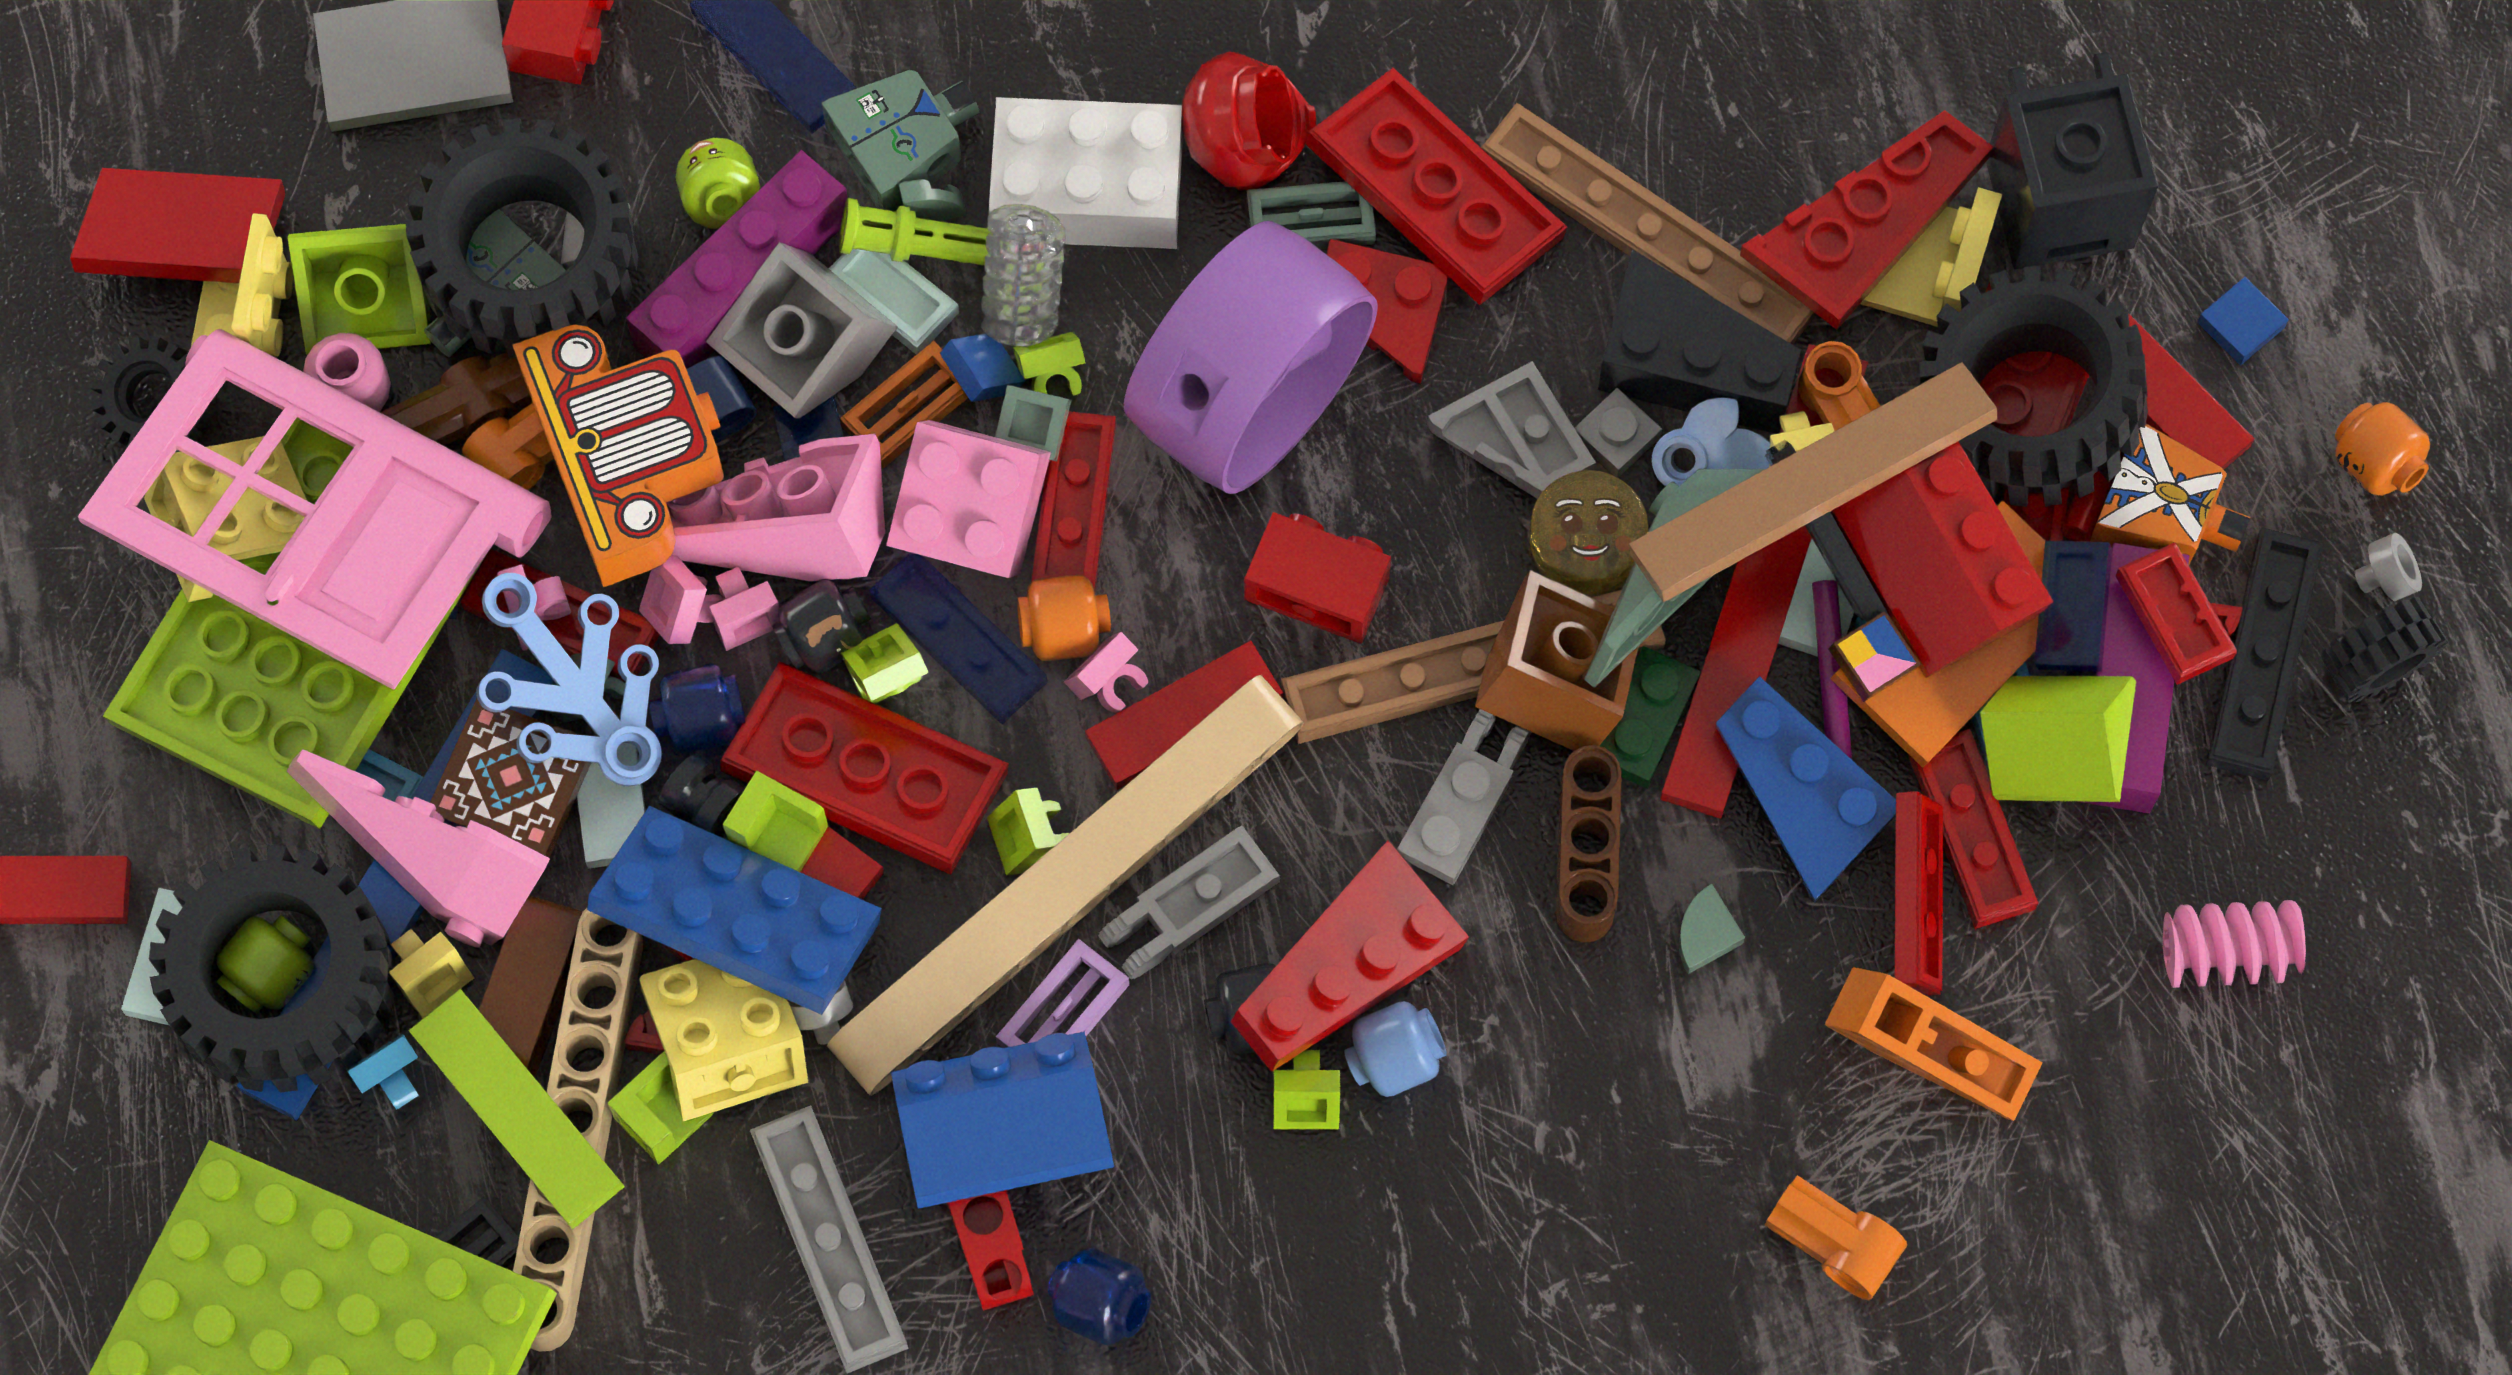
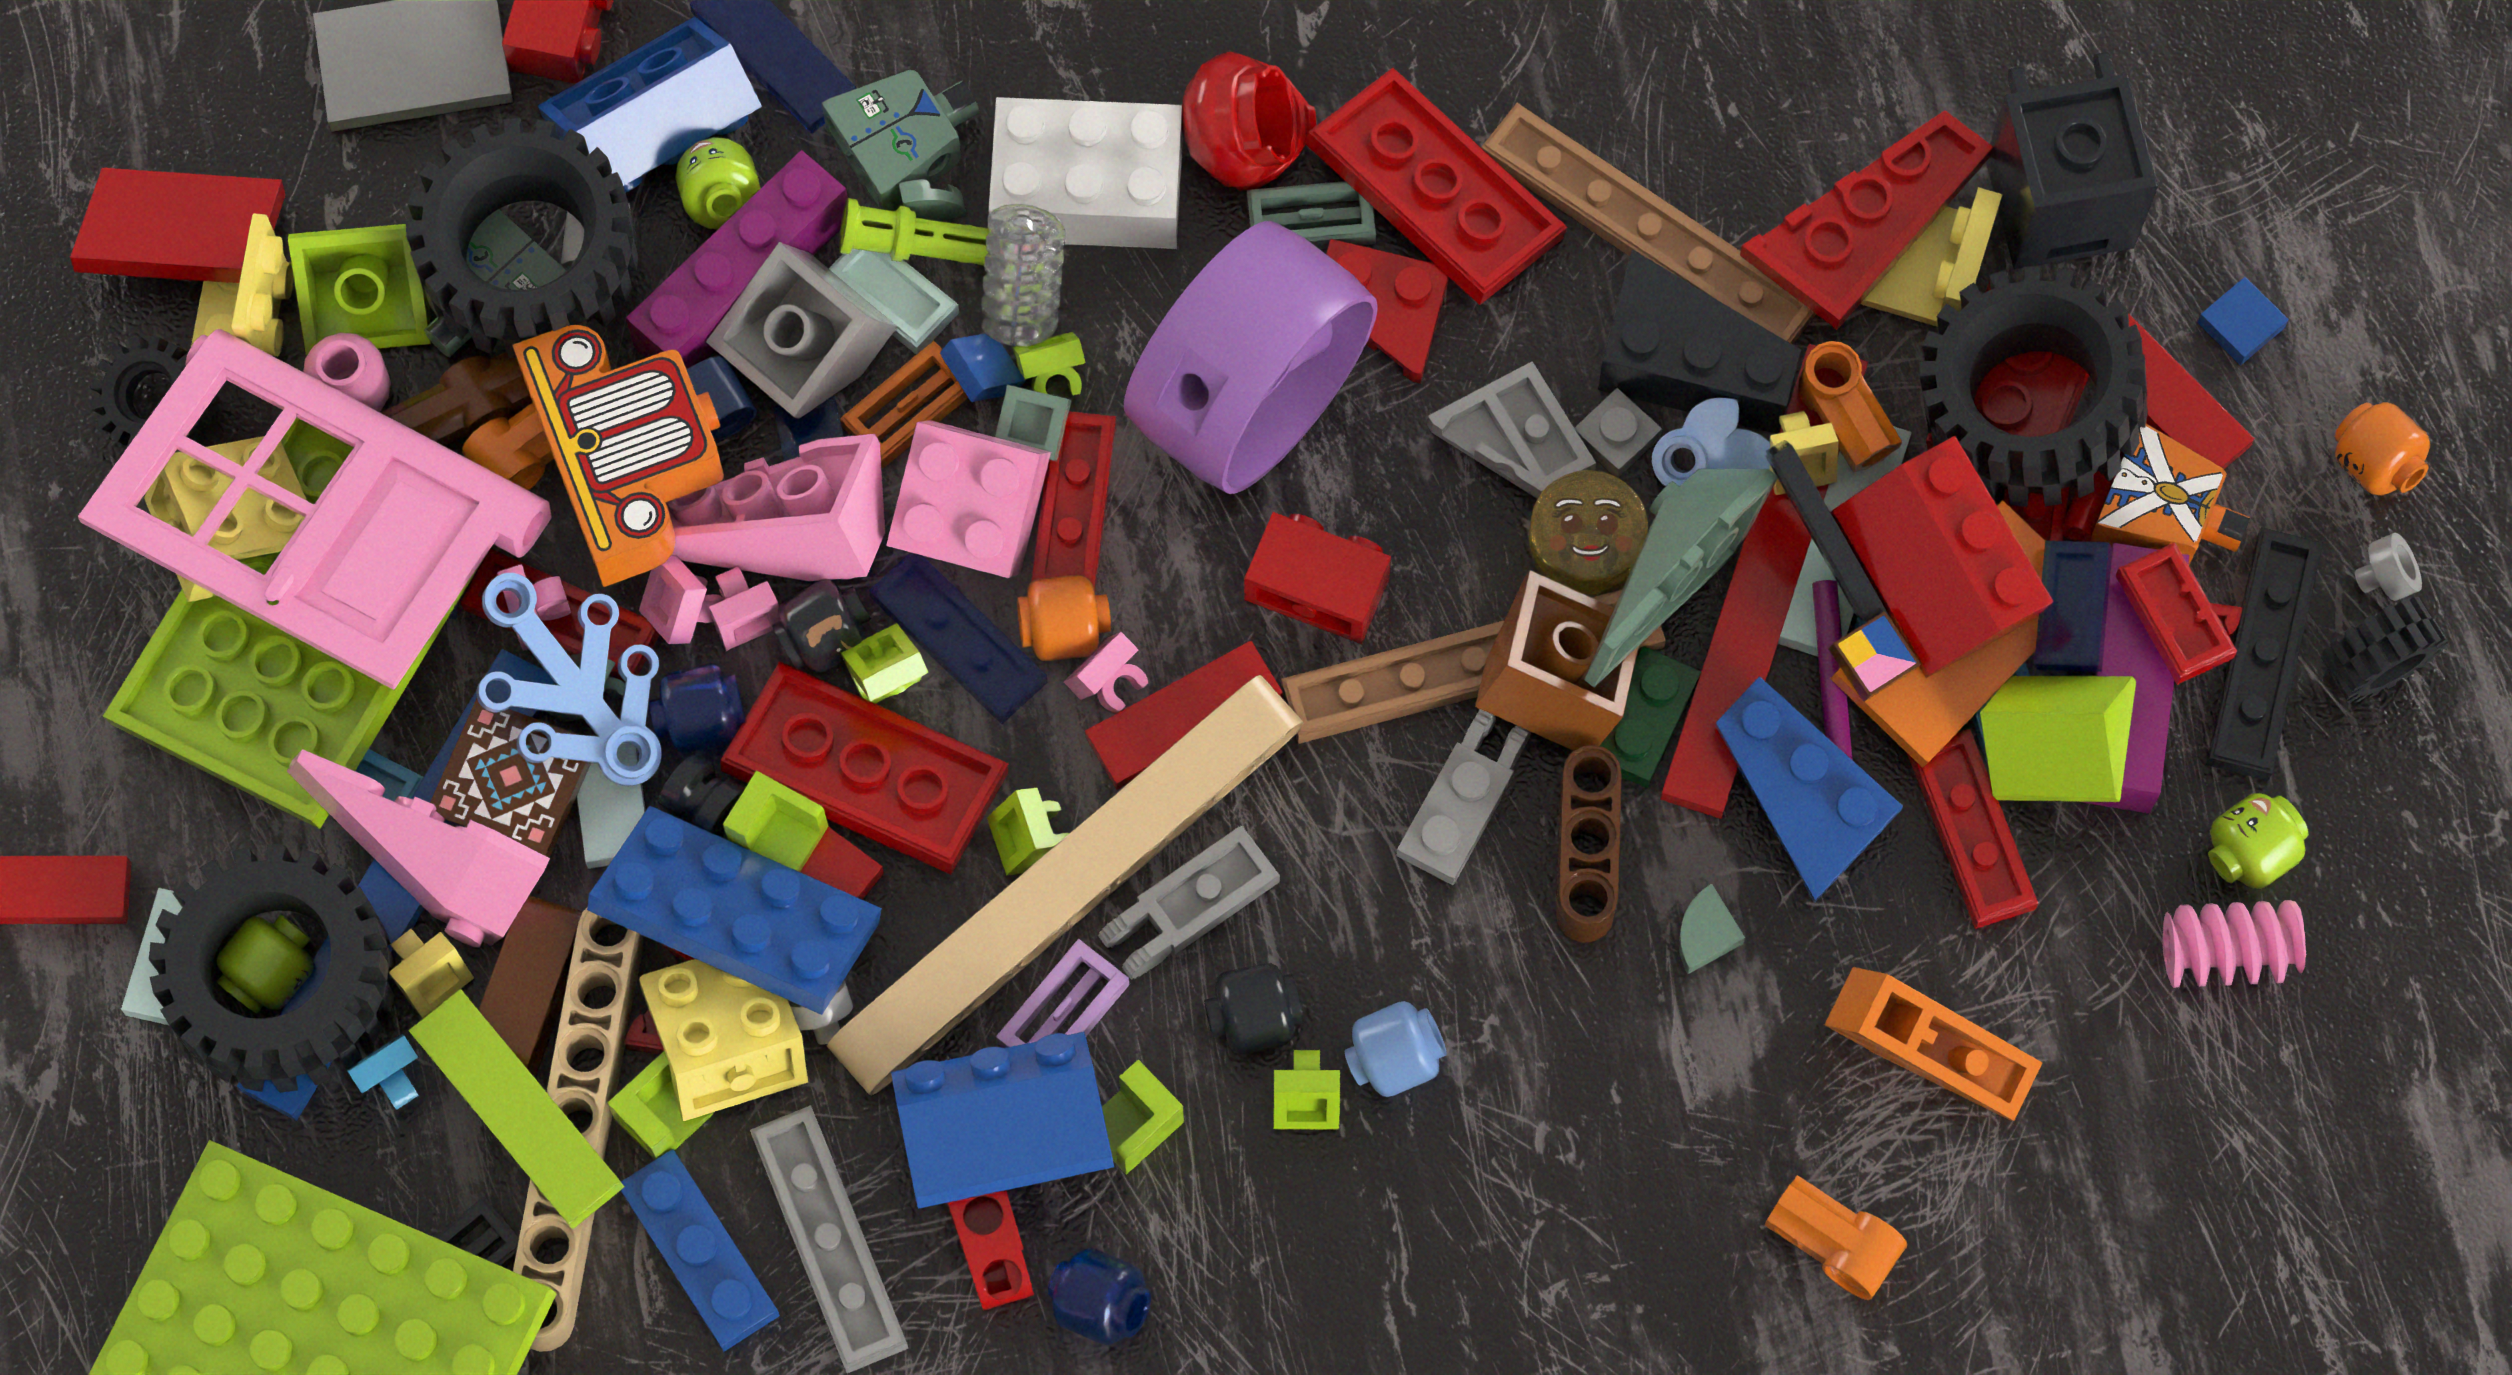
(657, 101): none -> slope
(698, 1250): none -> blue plate
(1139, 1116): none -> lime panel
(1355, 955): wing -> none
(1812, 481): medium nougat tile -> none
(1919, 892): red tile -> none
(2257, 840): none -> lime head

